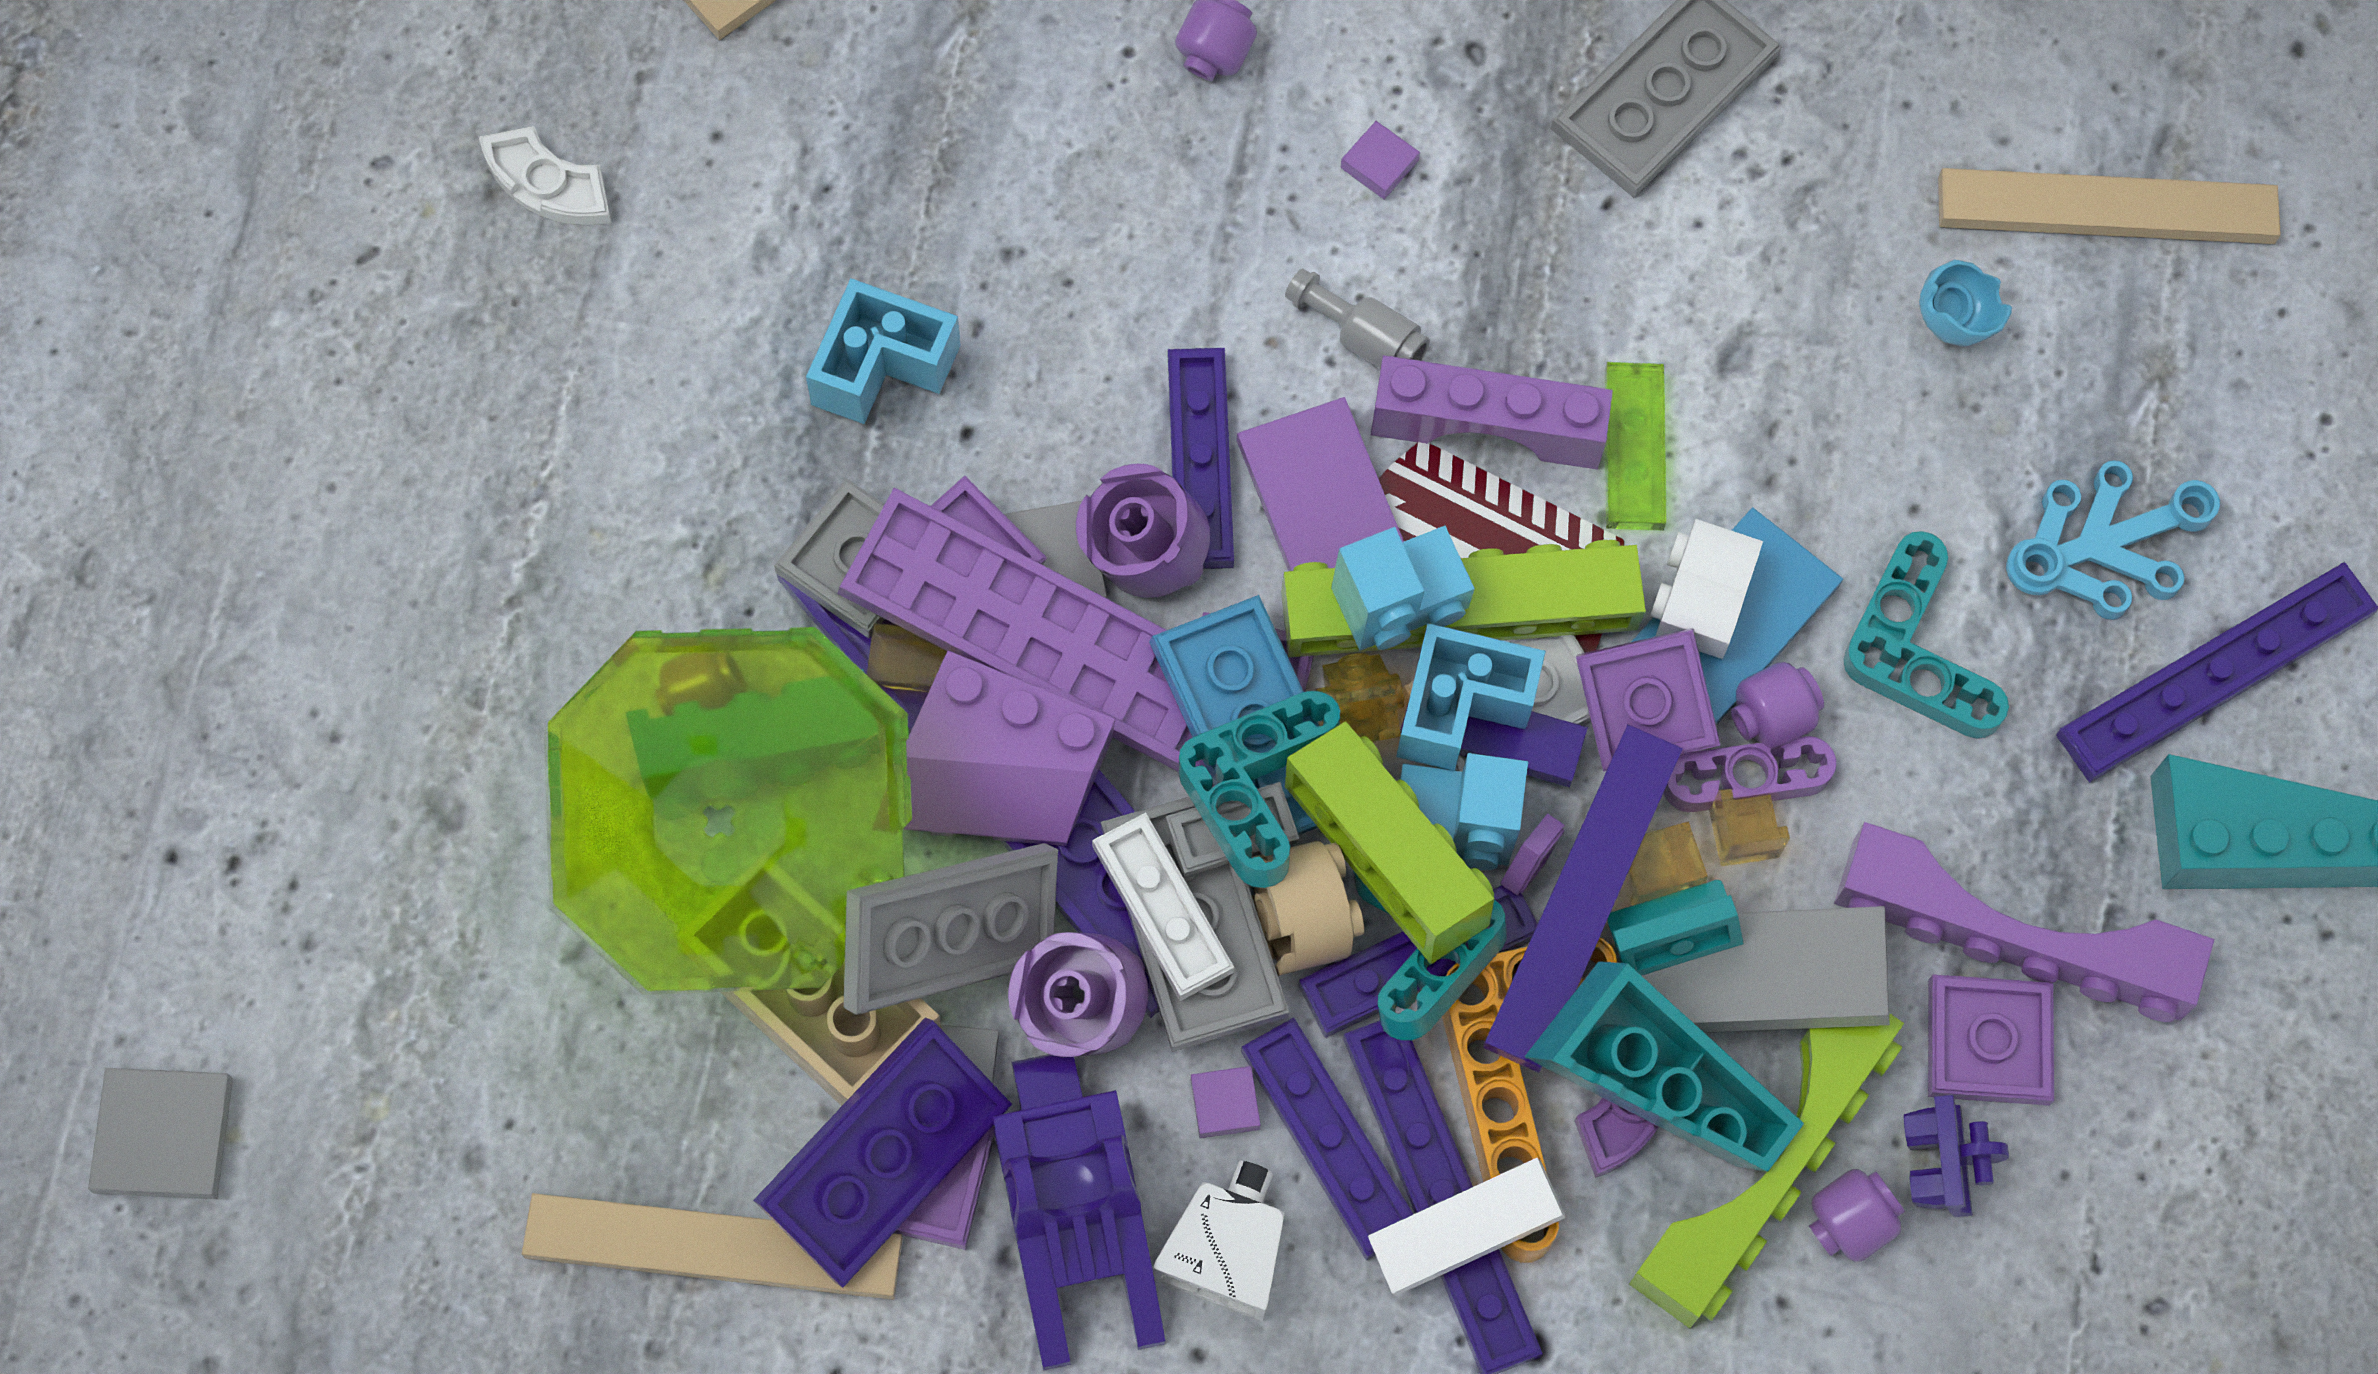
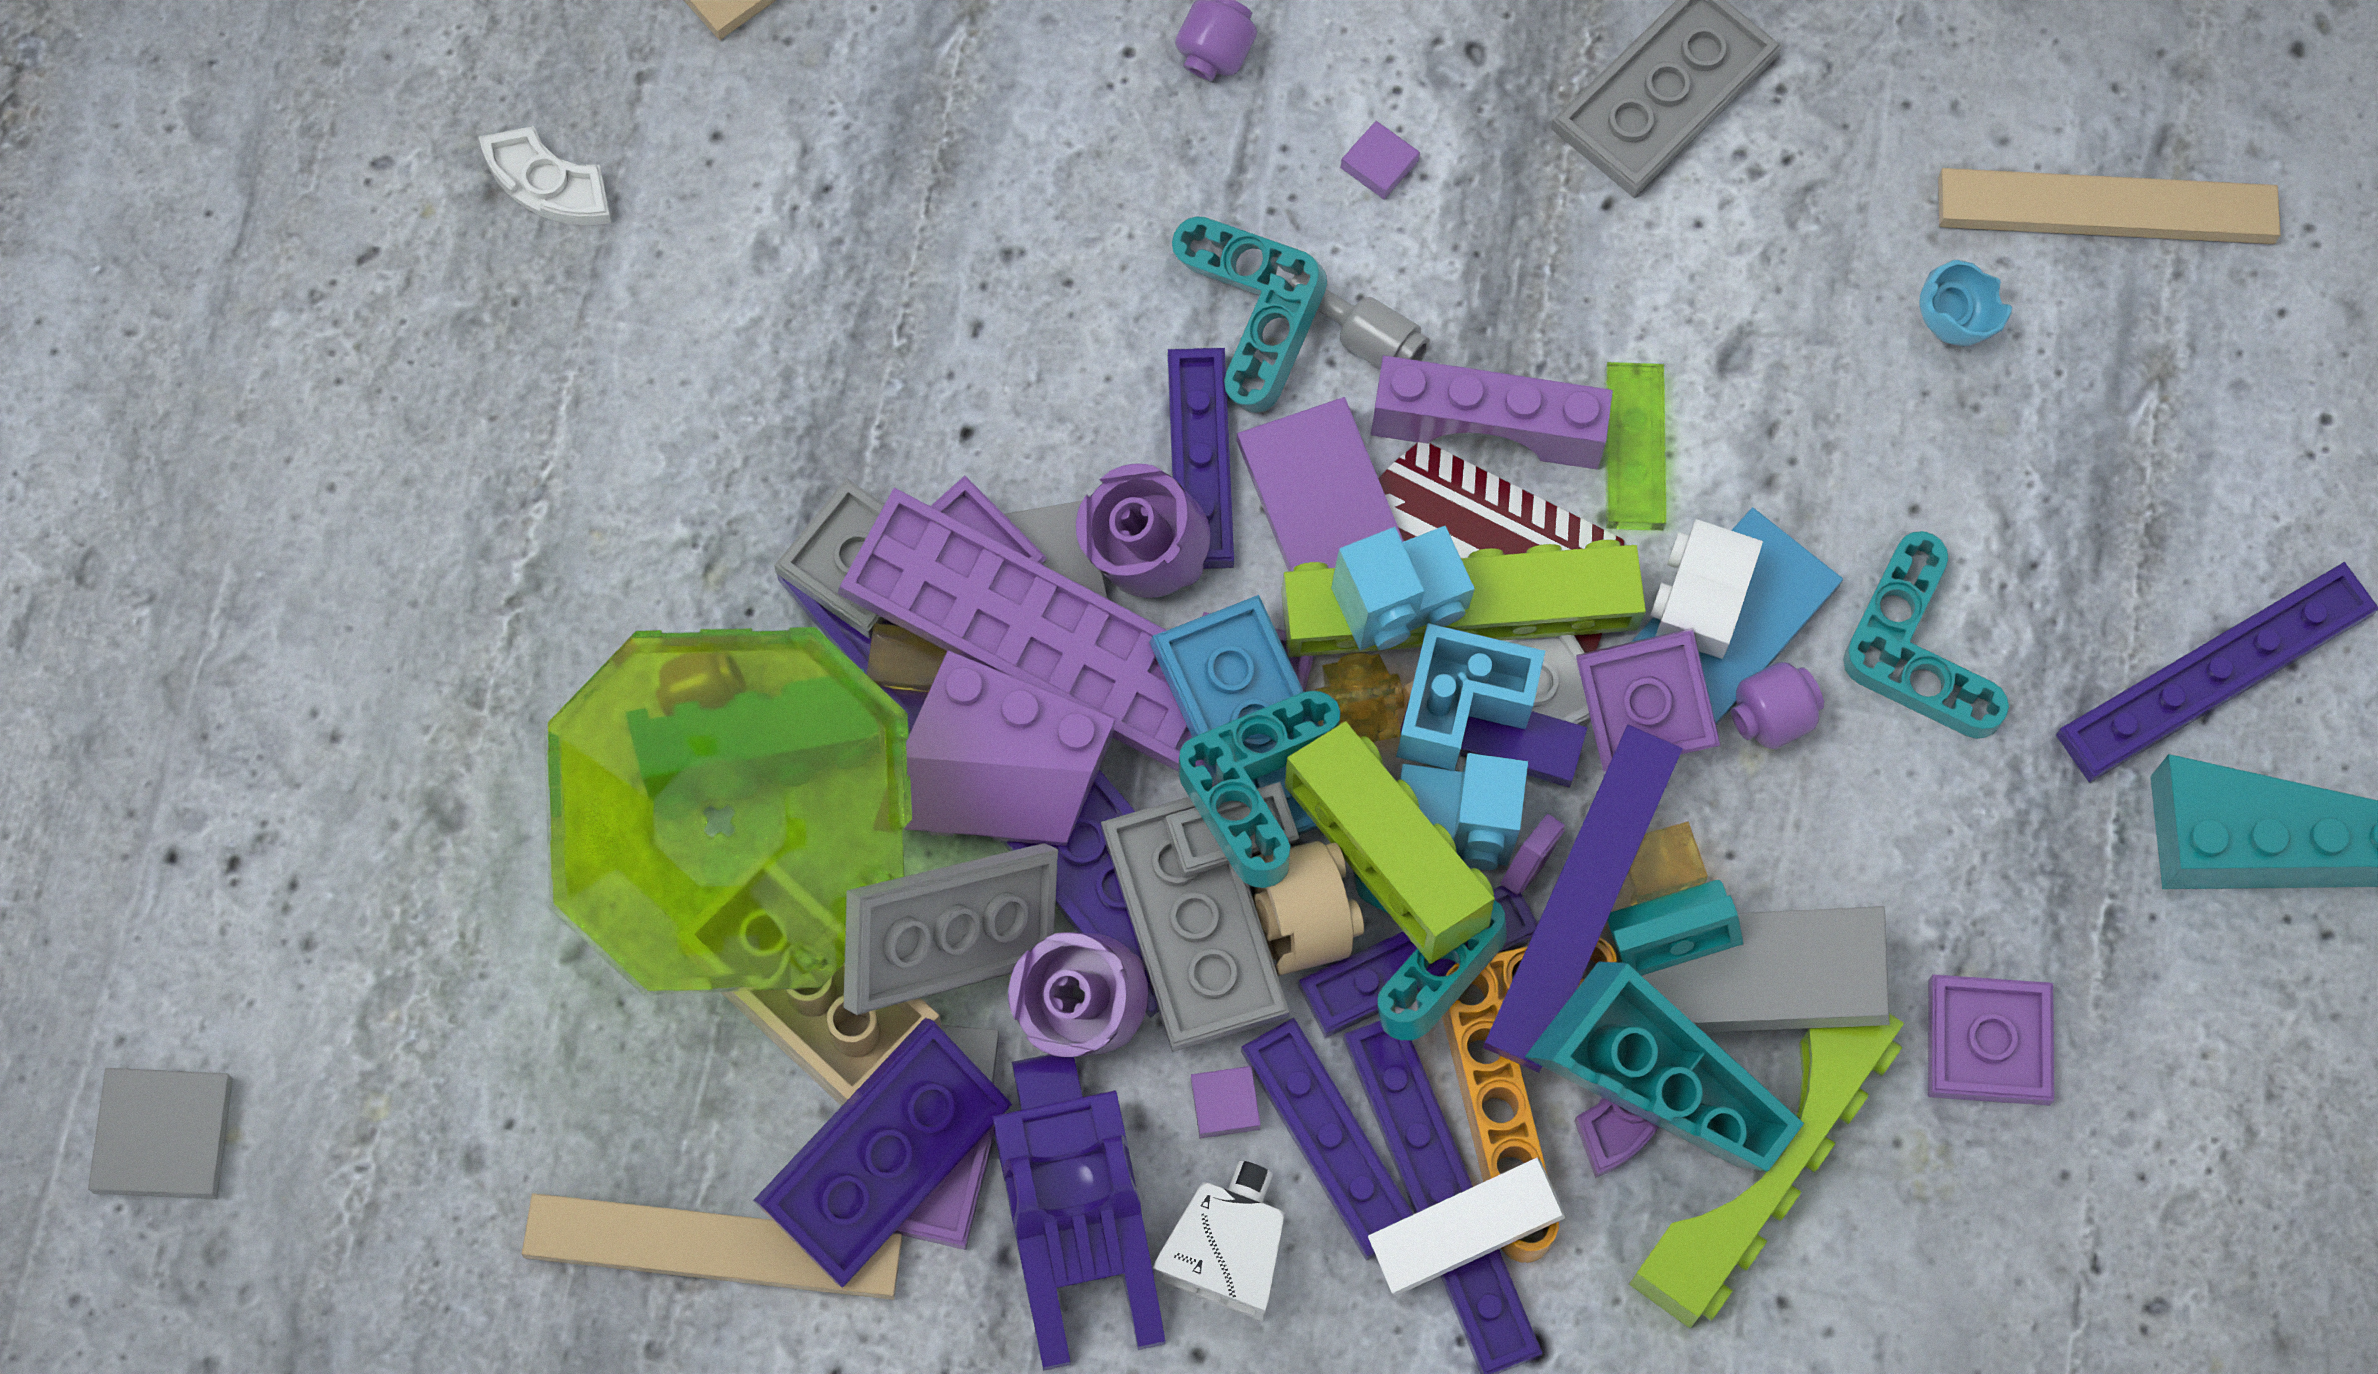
(878, 337): medium azure brick -> none
(1163, 906): white tile -> none
(1275, 301): none -> teal beam
(1746, 829): clear yellow panel -> none
(1794, 781): medium lavender beam -> none
(1856, 1215): medium lavender head -> none
(1944, 1129): dark purple hips -> none
(2105, 543): medium azure plant -> none
(2143, 965): medium lavender arch -> none

